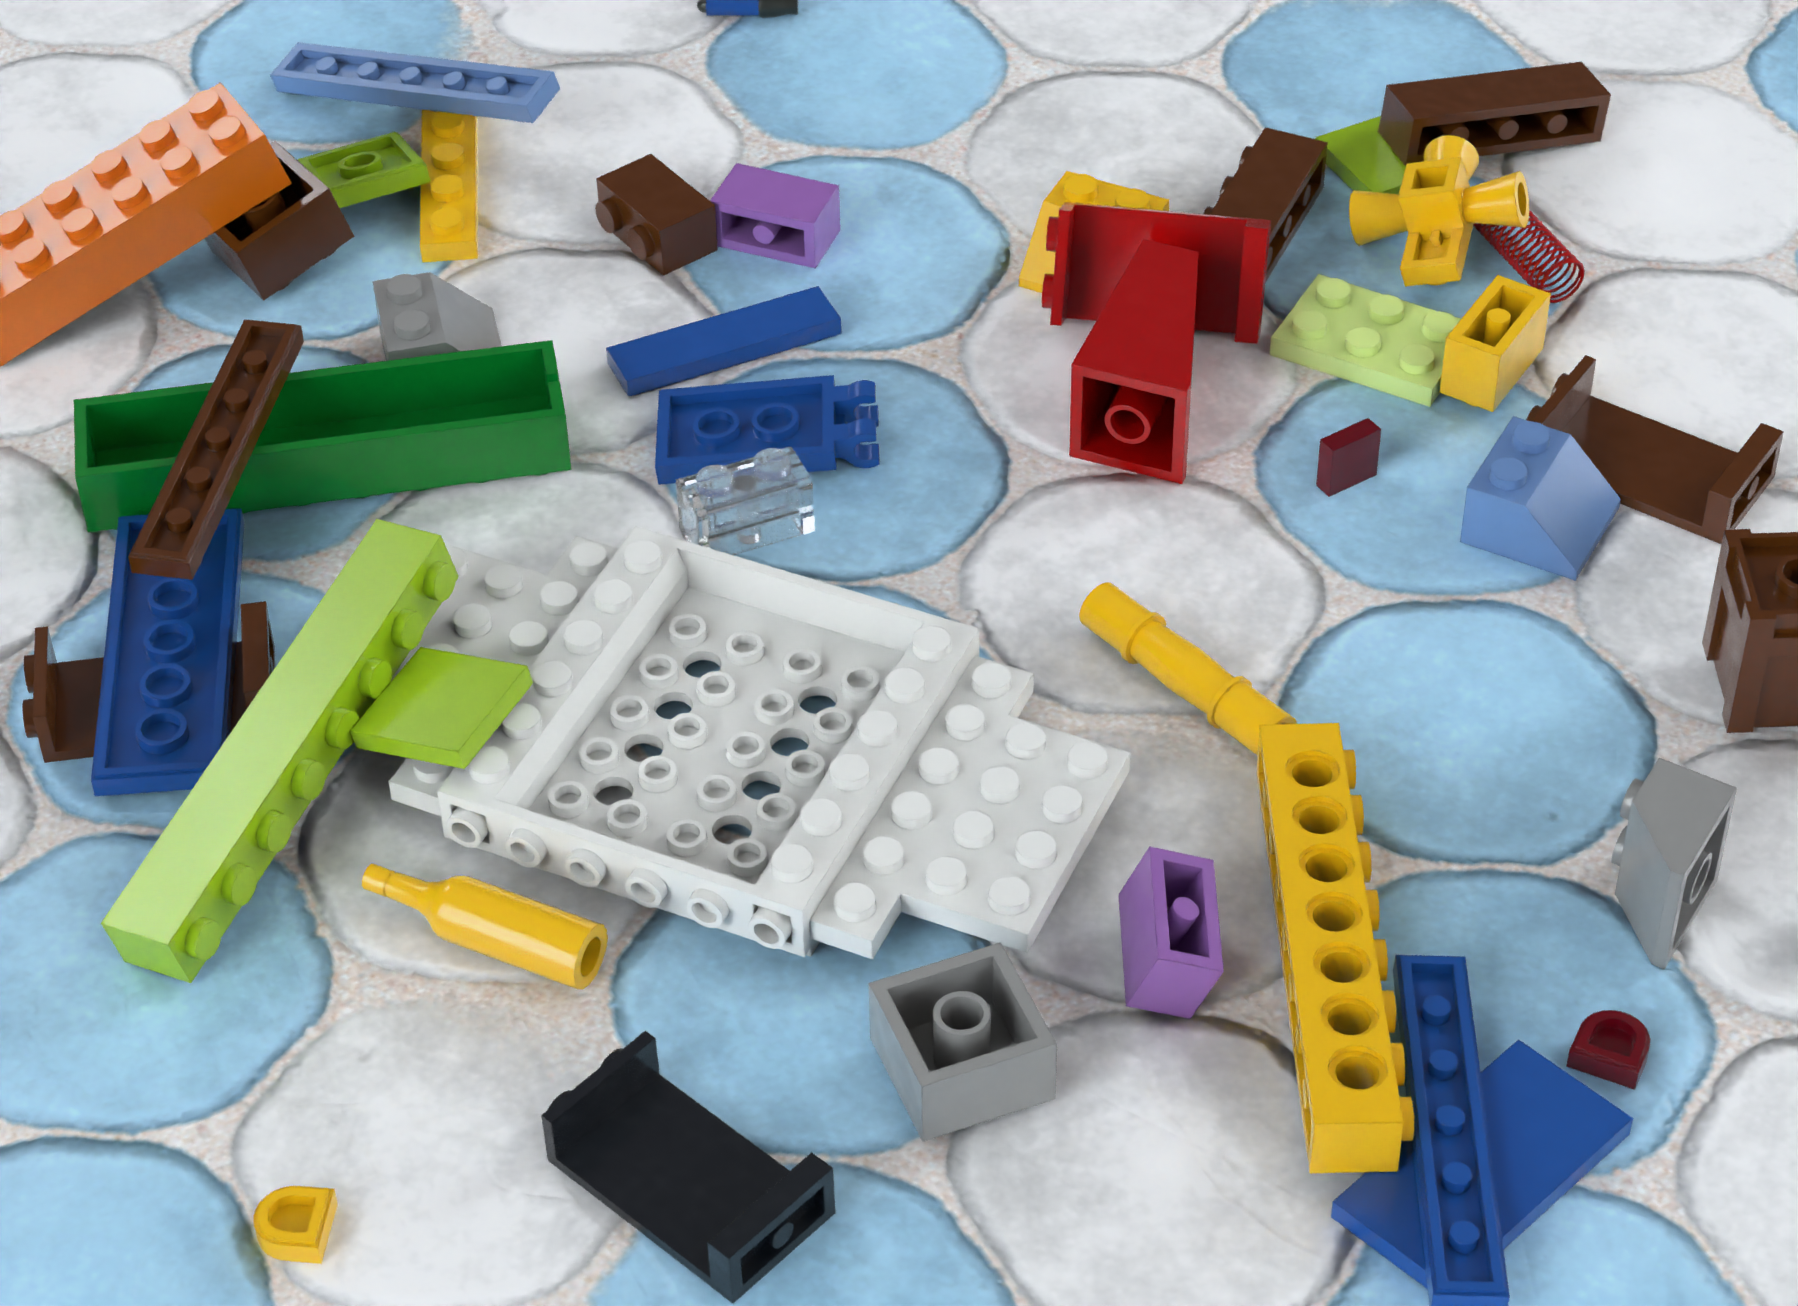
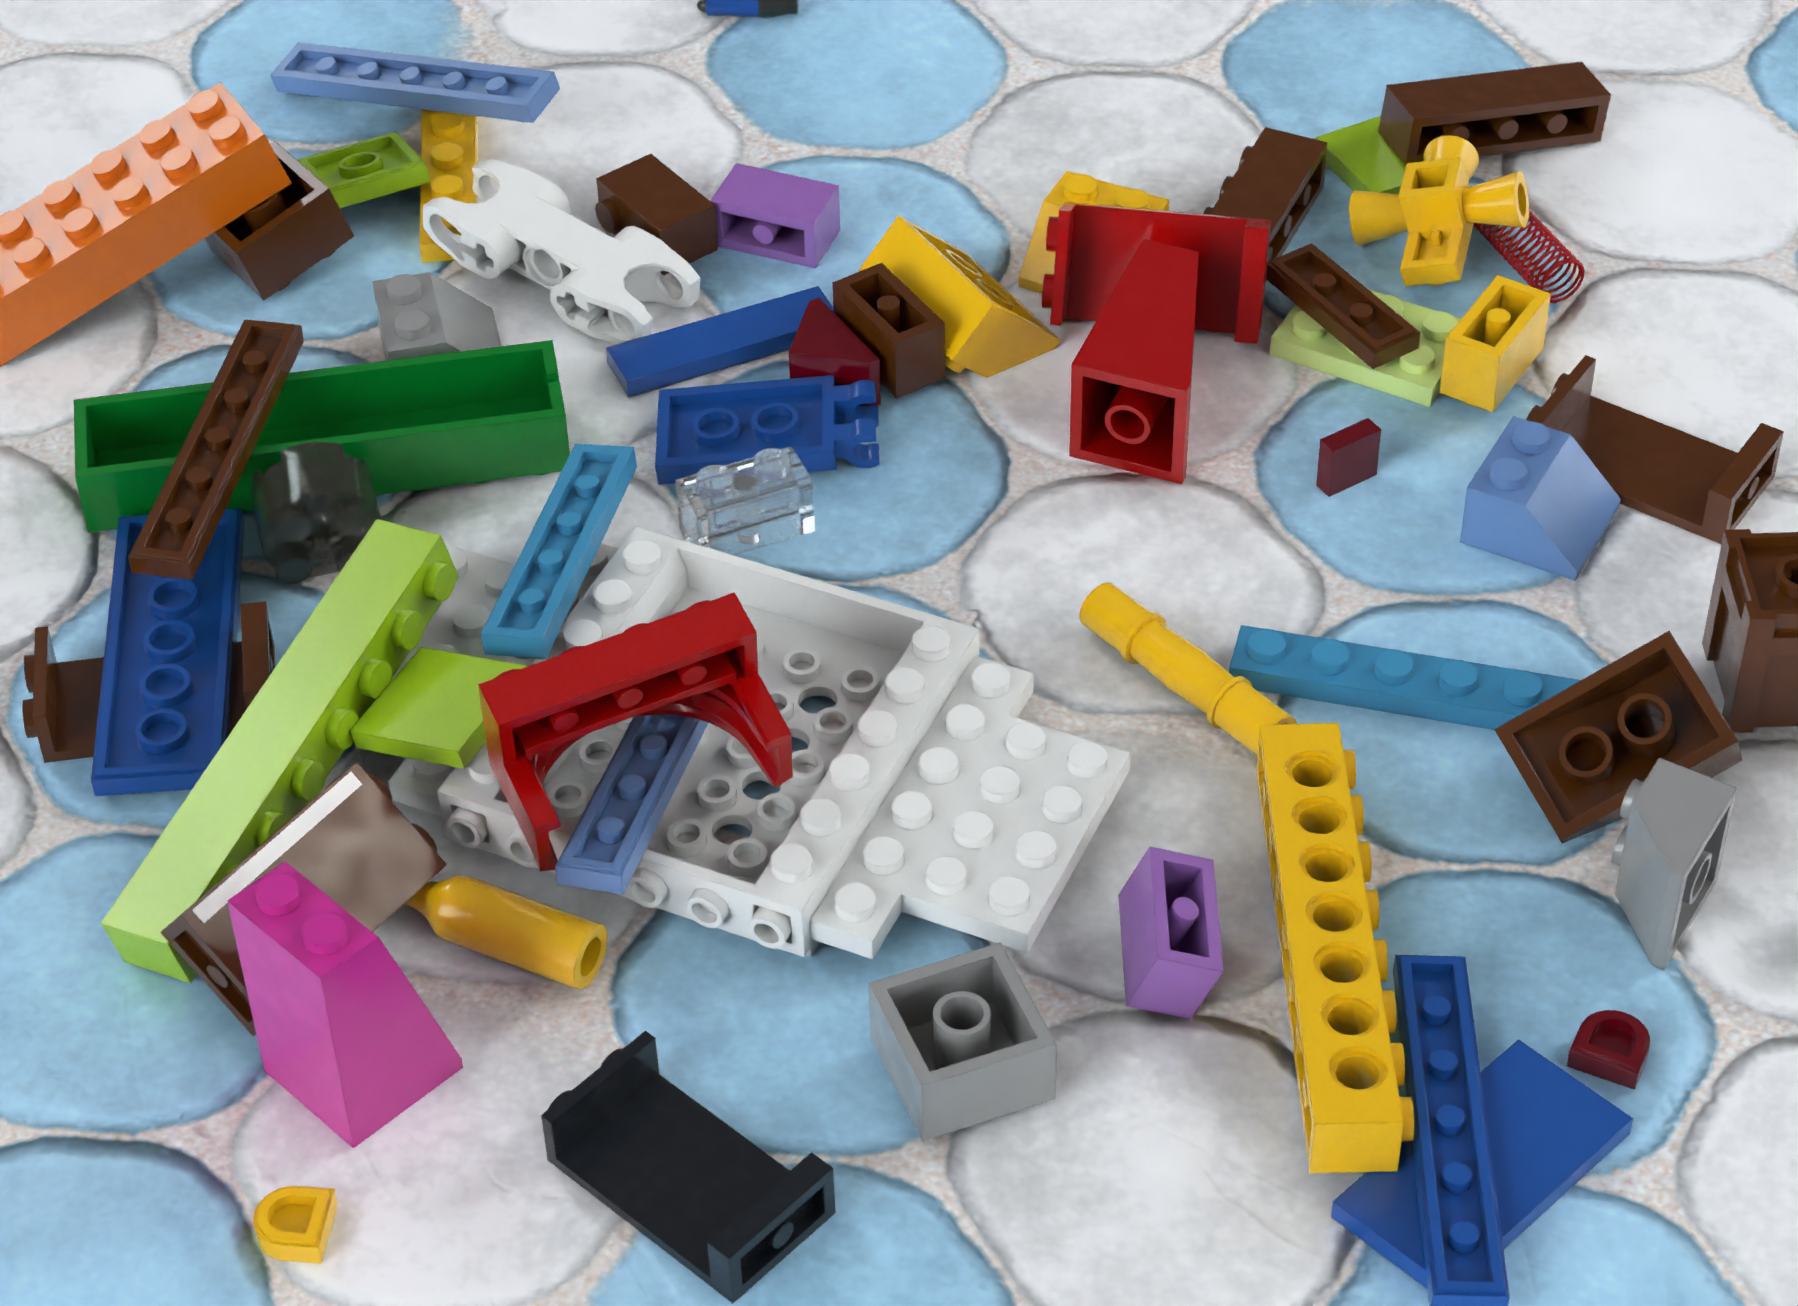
(312, 510): none -> clear smoke brick
(334, 1008): none -> dark pink slope
(345, 844): none -> panel
(559, 552): none -> dark azure plate
(589, 273): none -> white piece
(629, 803): none -> medium blue tile
(681, 665): none -> red piece
(830, 347): none -> dark red slope
(894, 327): none -> reddish brown brick
(982, 320): none -> yellow slope
(1342, 306): none -> reddish brown tile
(1388, 678): none -> dark azure plate
(1612, 729): none -> reddish brown slope

